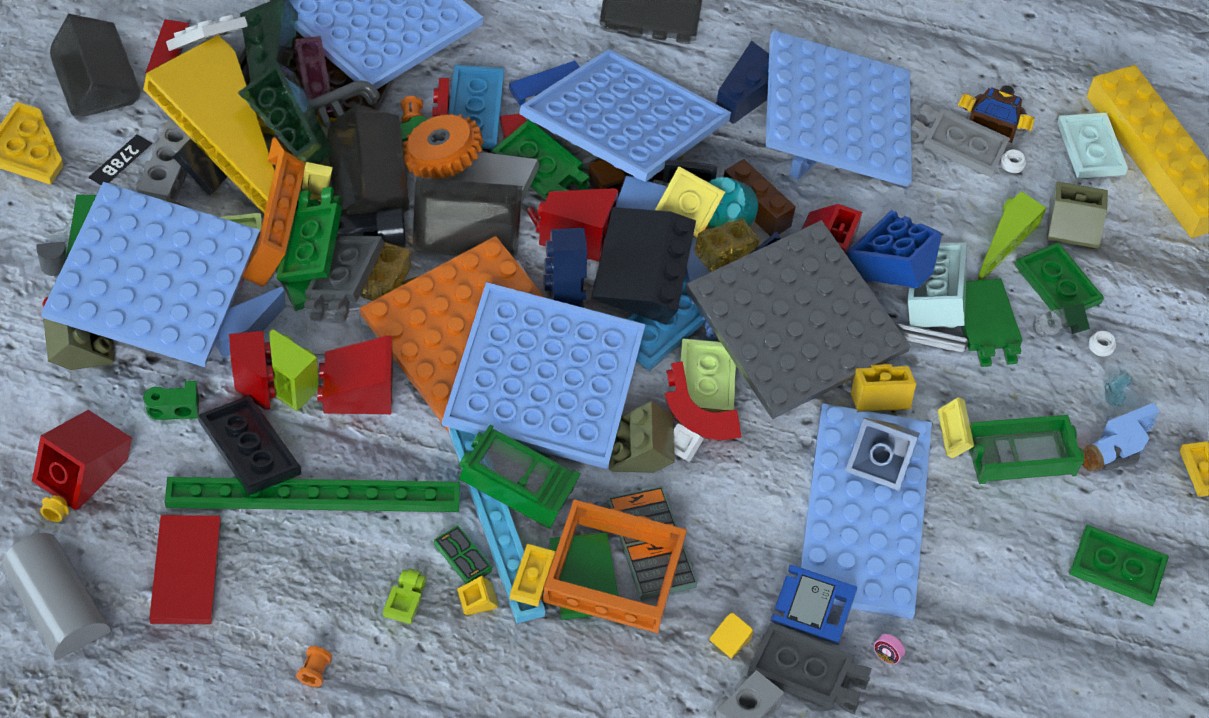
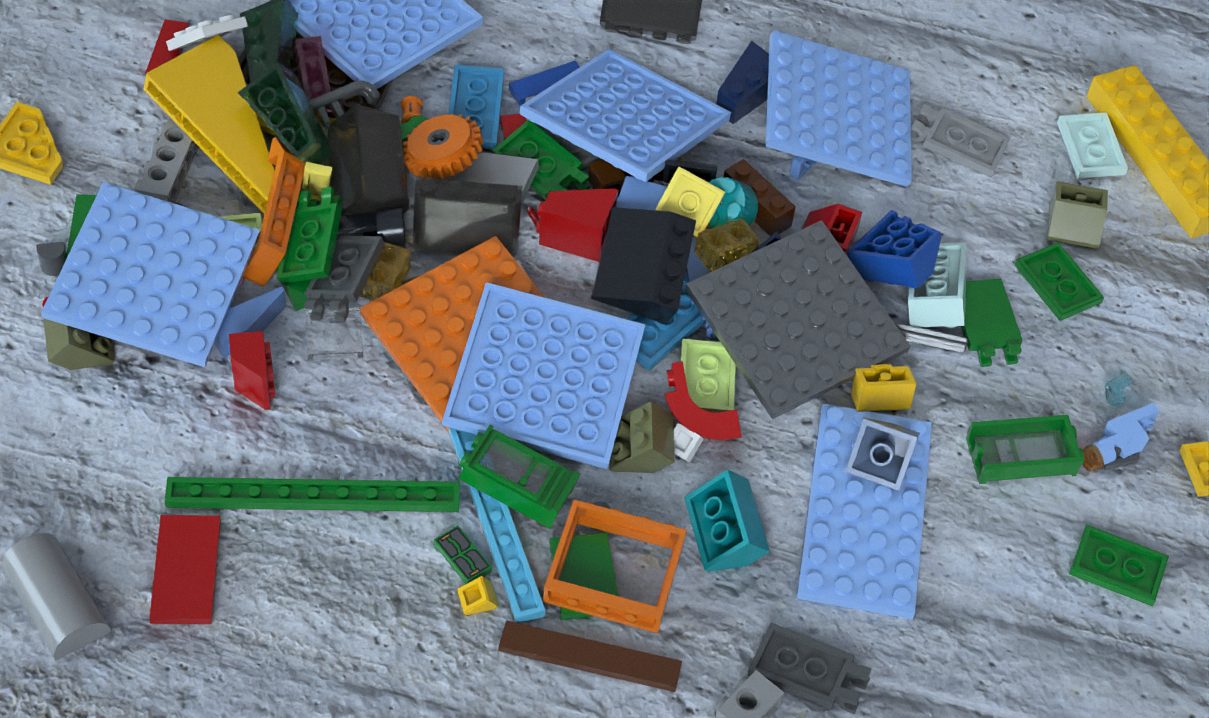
(54, 508): yellow plate -> none
(79, 457): red slope -> none
(92, 66): clear smoke windscreen -> none
(120, 160): black sticker -> none
(172, 402): green leg -> none
(199, 166): black tile -> none
(249, 445): black tile -> none
(293, 371): lime slope -> none
(314, 666): orange bush -> none
(358, 378): red slope -> none
(405, 601): lime plate -> none
(441, 97): red plate -> none
(532, 575): yellow plate -> none
(566, 266): dark blue wedge -> none
(590, 656): none -> reddish brown tile
(649, 561): tile -> none
(726, 523): none -> teal slope
(732, 635): yellow slope -> none
(808, 602): container -> none
(889, 649): tile -> none
(955, 427): light yellow tile -> none
(998, 111): torso -> none
(1013, 161): white plate -> none
(1018, 221): lime slope -> none
(1053, 321): leg -> none
(1102, 343): white plate -> none

